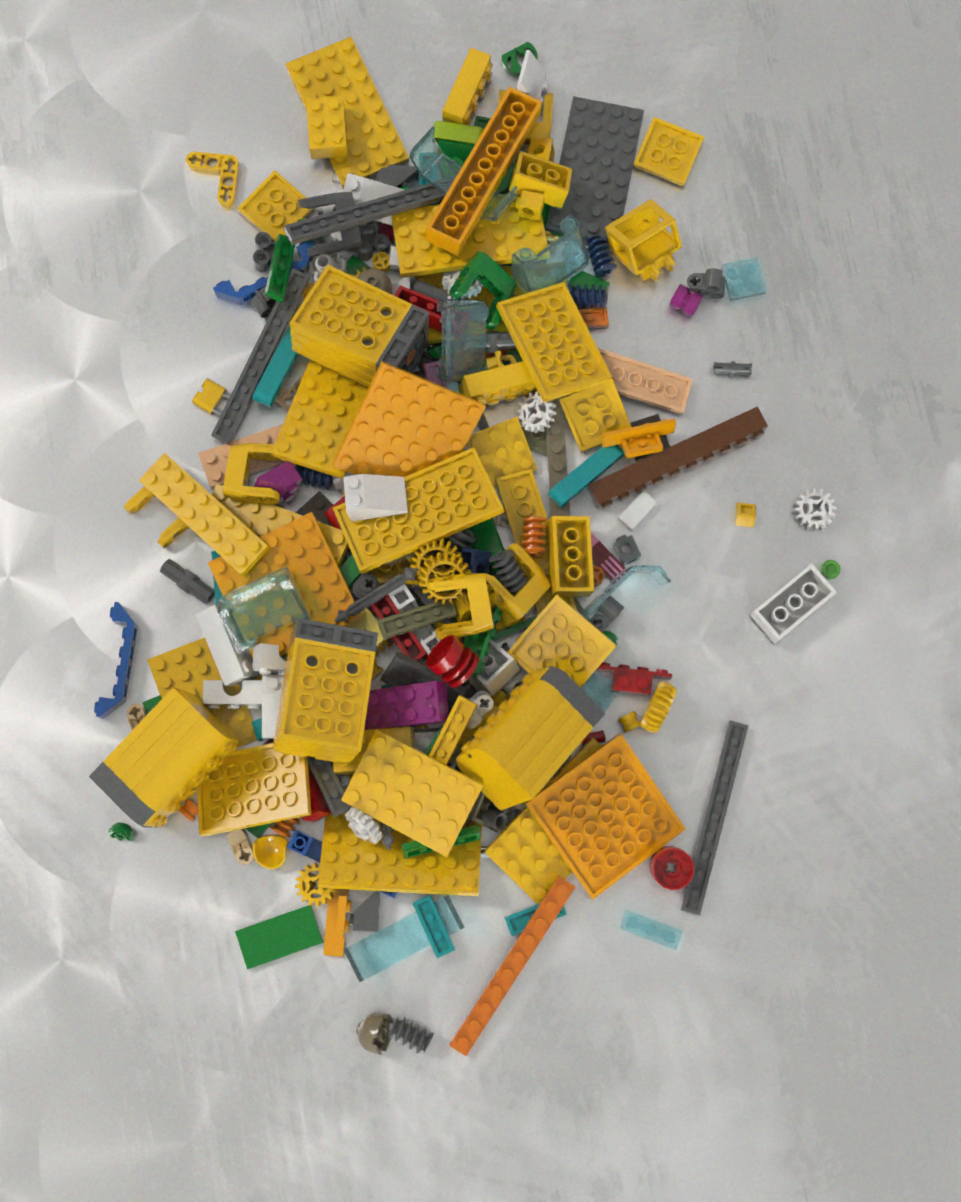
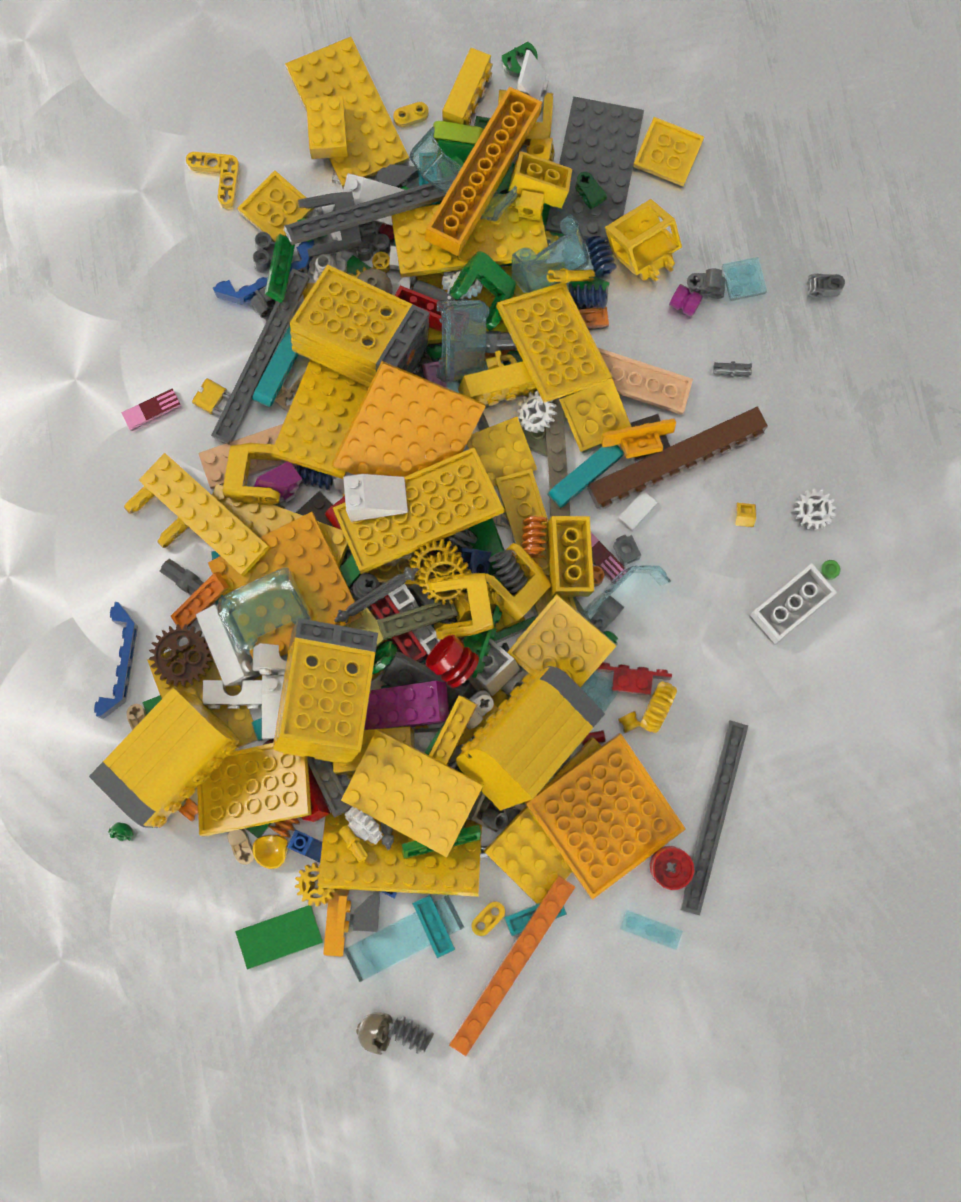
(151, 409): none -> tile
(171, 640): none -> reddish brown gear
(200, 600): none -> orange plate
(353, 843): none -> yellow axle
(383, 655): none -> green plate
(411, 115): none -> yellow plate
(488, 919): none -> yellow plate
(565, 275): none -> yellow pin
(591, 192): none -> dark green piece
(821, 284): none -> dark grey piece

